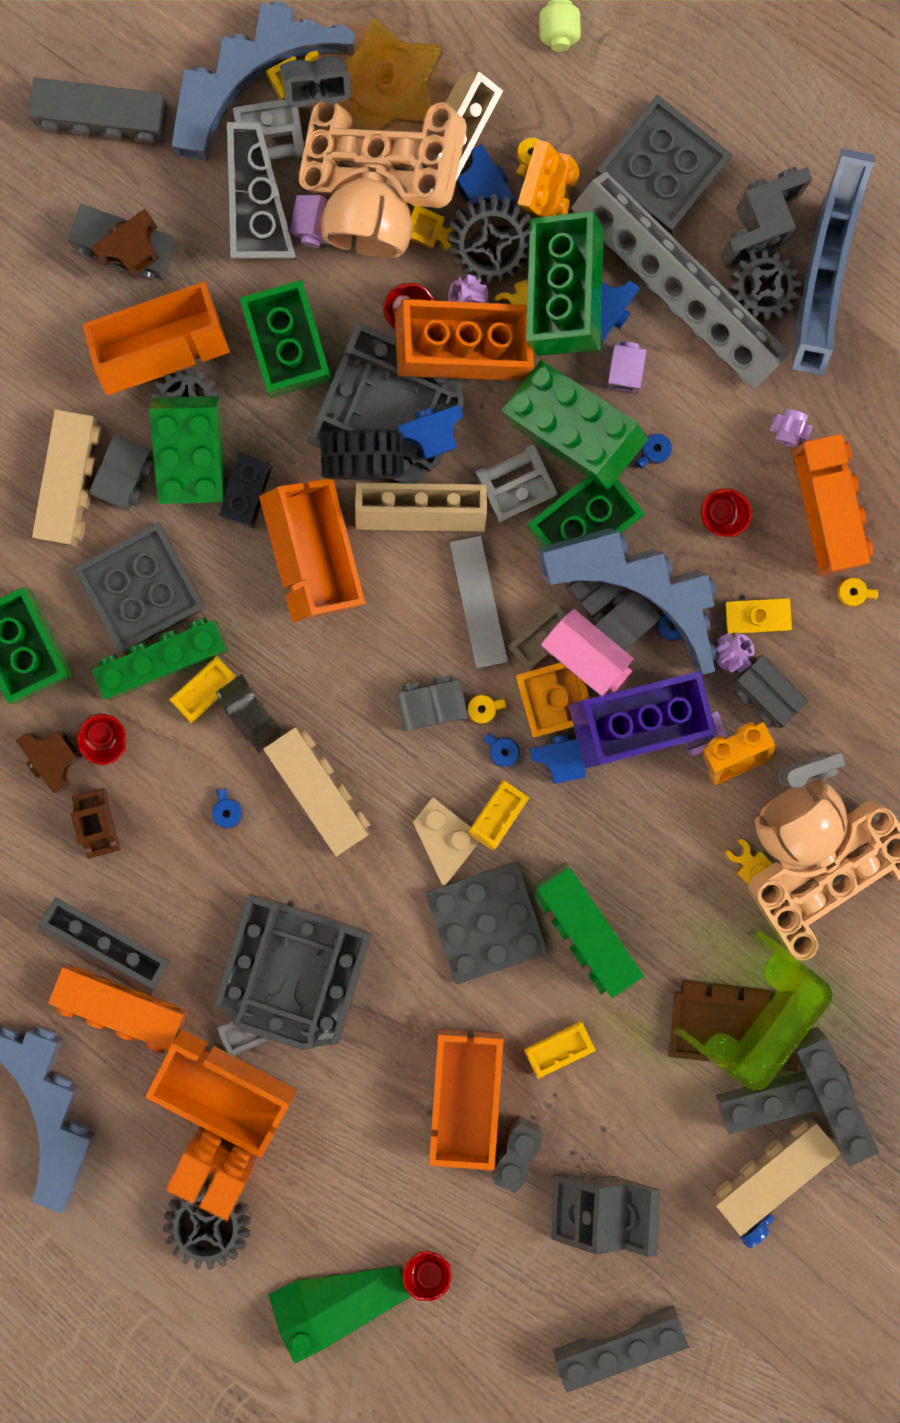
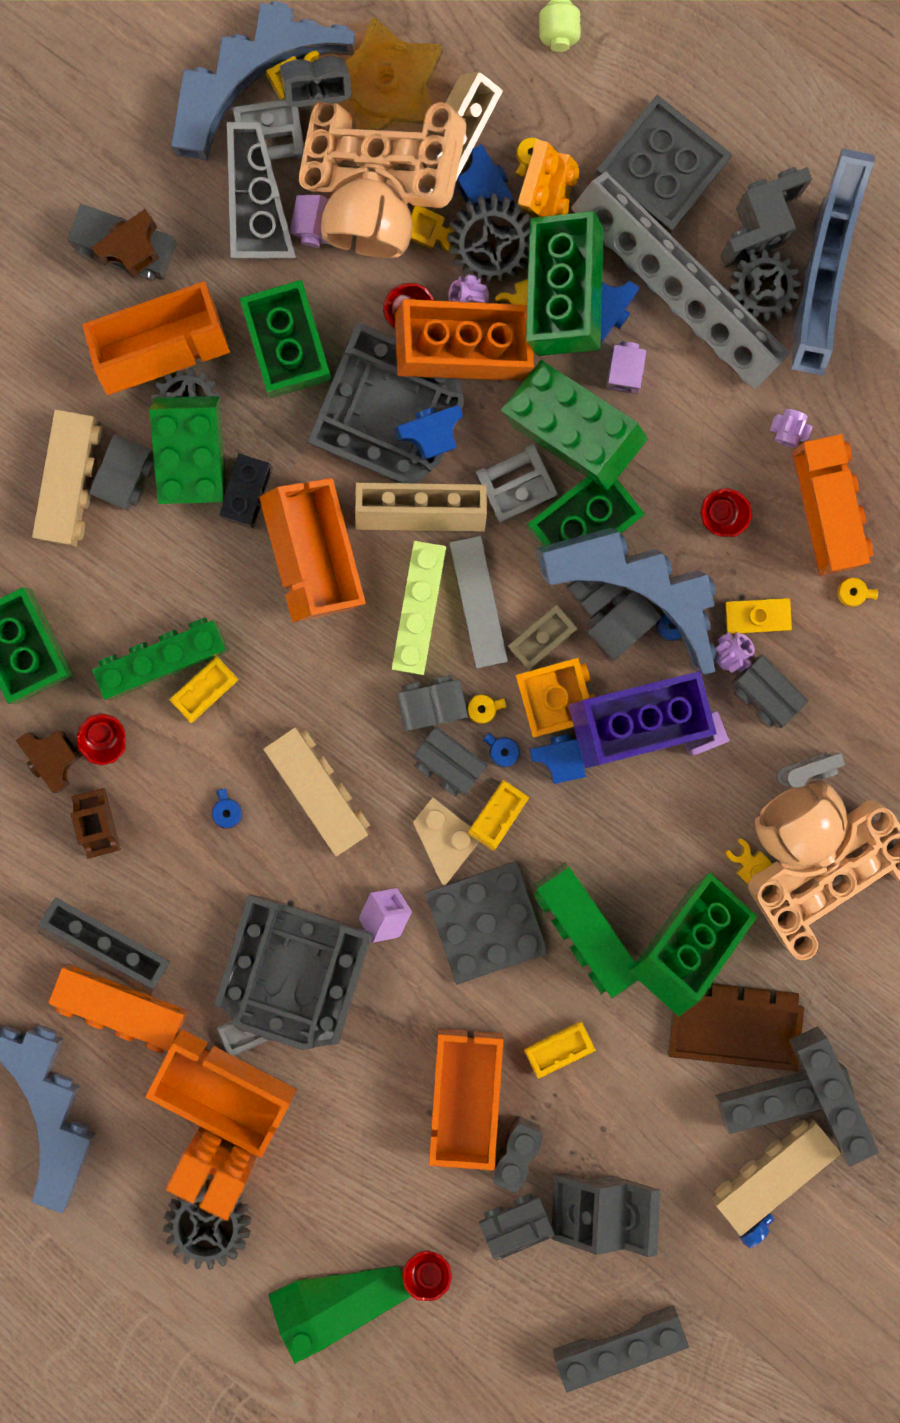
(98, 110): dark grey brick -> none
(139, 587): dark grey plate -> none
(249, 713): clear smoke brick -> none
(362, 454): black tyre -> none
(385, 914): none -> lavender panel
(419, 608): none -> yellowish green brick
(449, 761): none -> dark grey brick
(516, 1227): none -> dark grey brick
(588, 653): bright pink brick -> none
(651, 455): blue piece -> none
(693, 944): none -> green brick
(738, 753): light orange plate -> none
(779, 1027): clear neon green windscreen -> none

